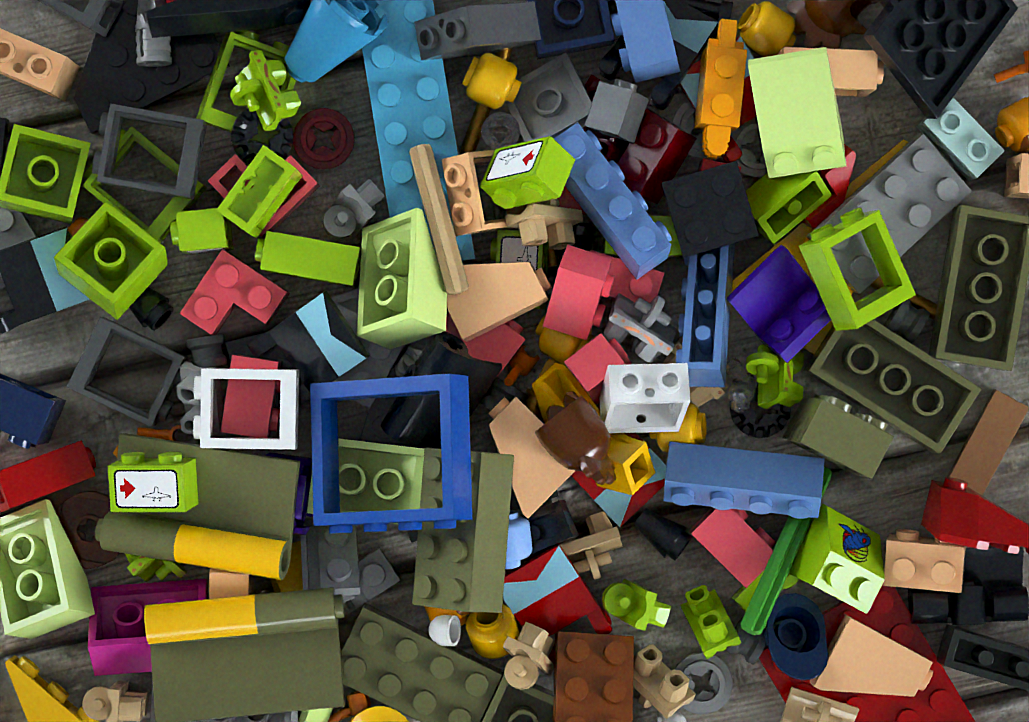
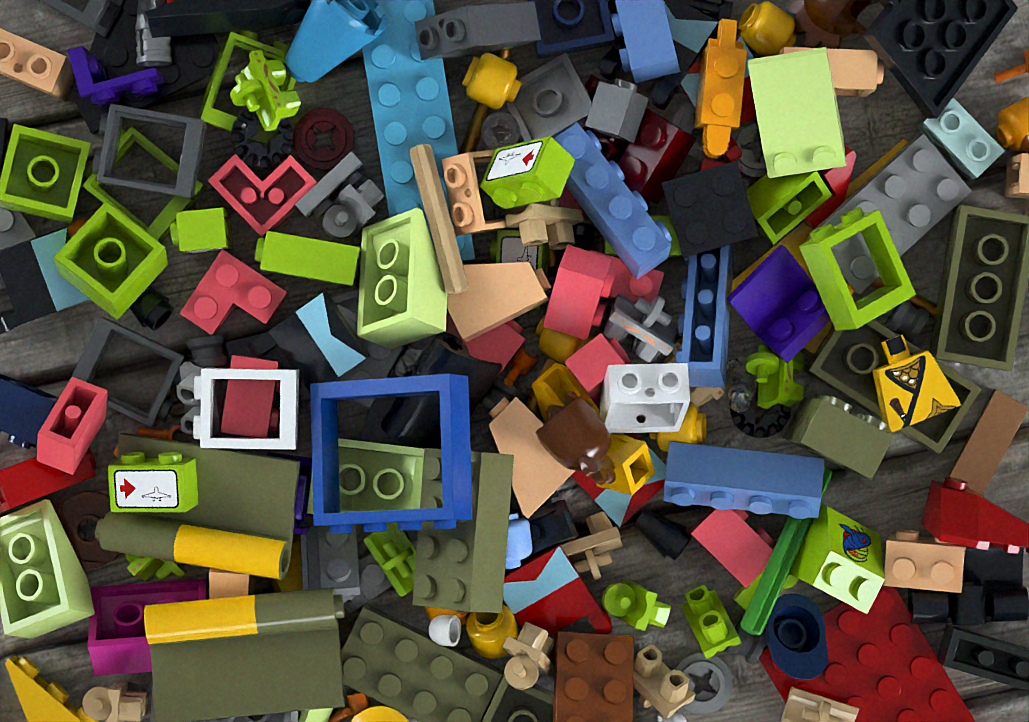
(72, 425): none -> coral brick
(98, 90): none -> dark purple bracket
(271, 183): lime window -> none
(319, 199): none -> light grey plate
(395, 556): none -> lime hips
(871, 663): light nougat slope -> none
(910, 386): none -> yellow torso

